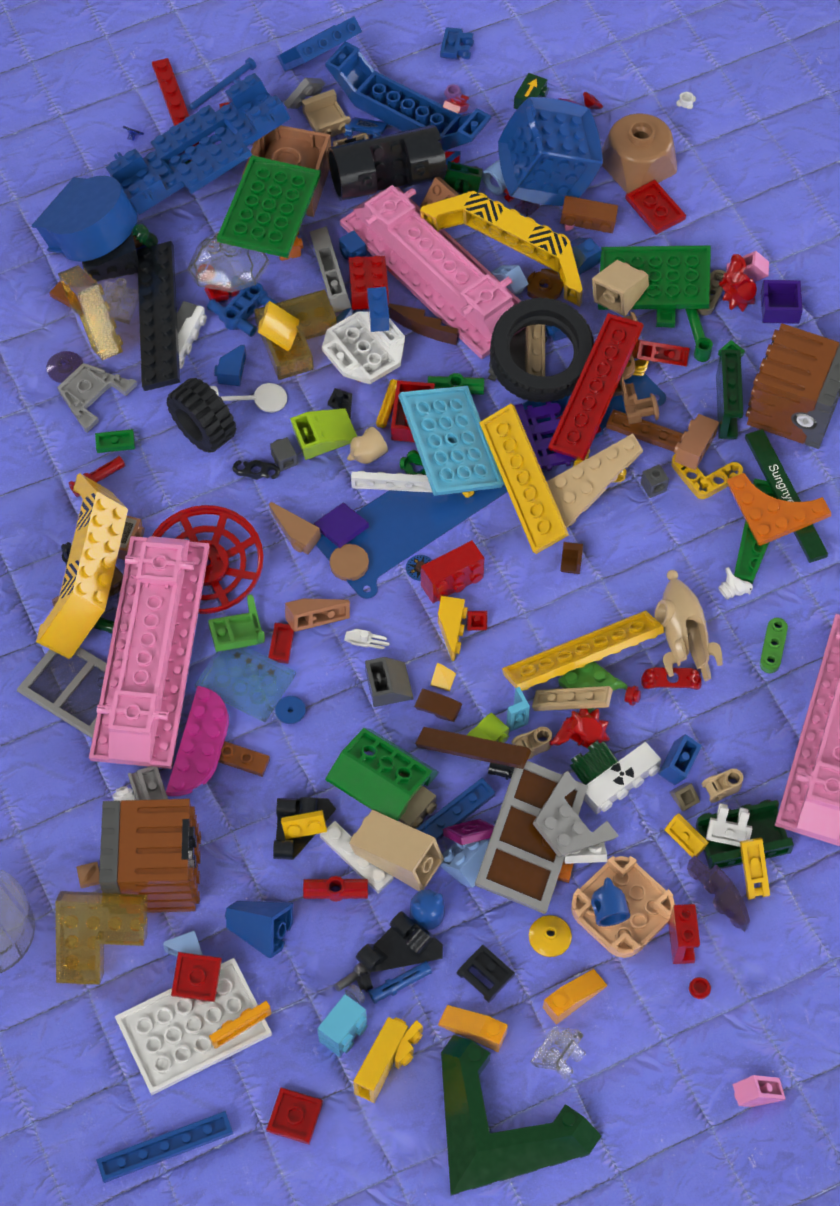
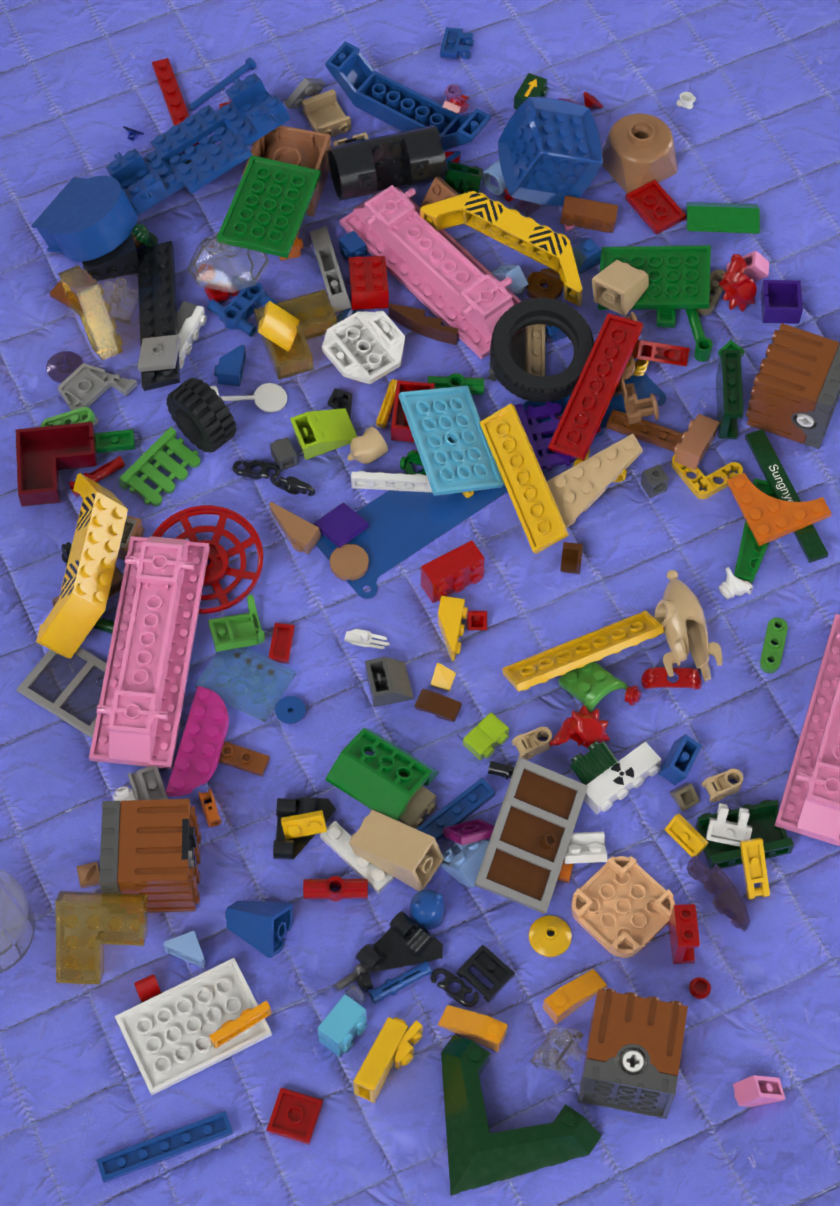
(45, 452): none -> dark red piece
(74, 416): none -> bright green plate
(147, 988): none -> red slope
(151, 472): none -> bright green fence
(158, 353): none -> light grey plate
(196, 977): red tile -> none
(210, 809): none -> orange bar
(292, 485): none -> black piece
(315, 612): nougat slope -> none
(319, 44): blue panel -> none
(365, 126): blue flag -> none
(378, 309): blue brick -> none
(414, 565): piece -> none
(450, 978): none -> black piece
(473, 747): reddish brown tile -> none
(519, 712): medium azure panel -> none
(562, 825): light grey wing -> none
(572, 698): tan tile -> none
(609, 905): blue piece -> none
(633, 1053): none -> piece
(723, 217): none -> green slope

